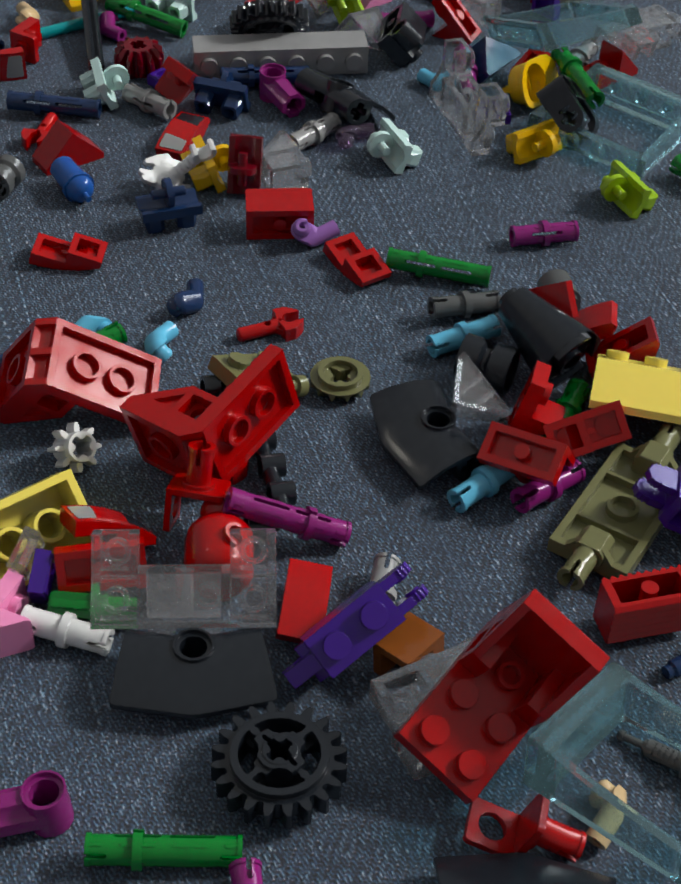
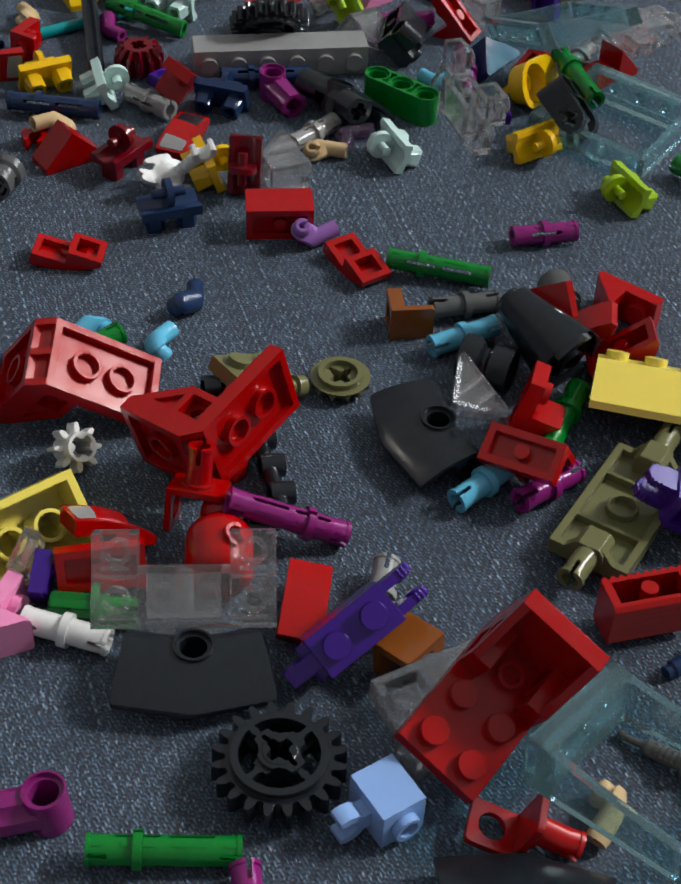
(45, 72): none -> yellow hips
(47, 120): none -> tan arm
(74, 182): blue piece -> none
(120, 150): none -> dark red hips
(283, 322): red bar -> none
(321, 149): none -> tan arm
(383, 802): none -> light blue brick
(402, 95): none -> green beam
(407, 321): none -> dark orange panel
(591, 429): red slope -> none
(632, 301): none -> red slope

